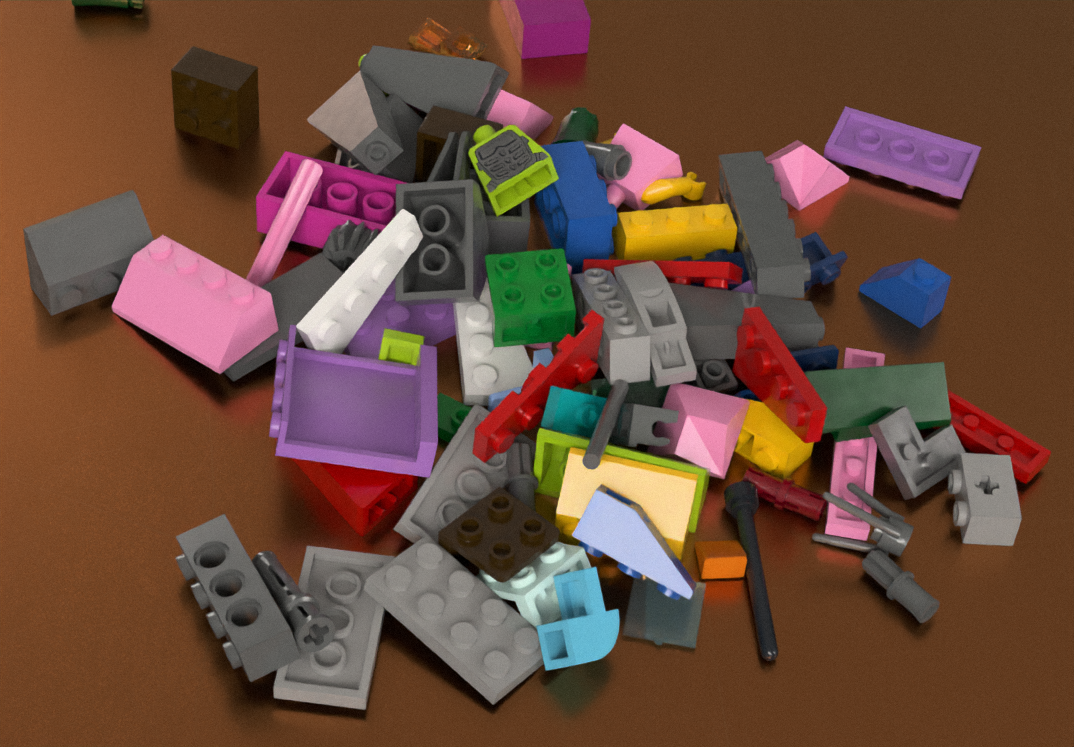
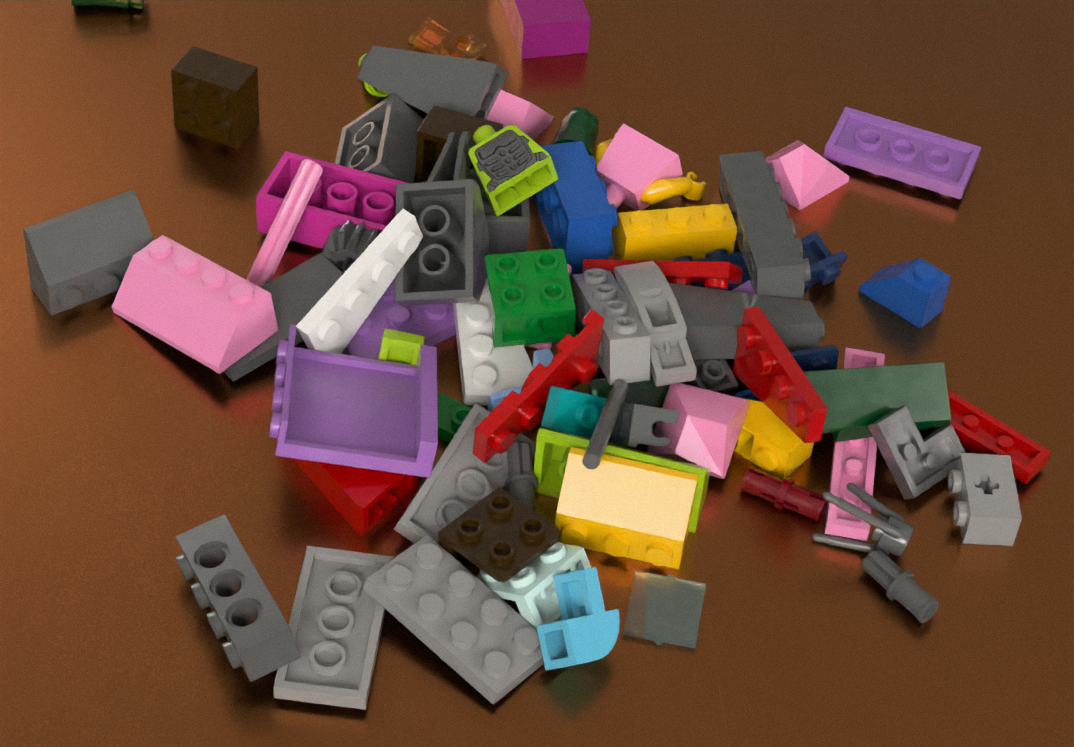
(297, 607): dark grey pin -> none
(360, 124): slope -> none
(611, 159): dark grey cone -> none
(627, 534): slope -> none
(720, 559): orange slope -> none
(742, 503): black piece -> none

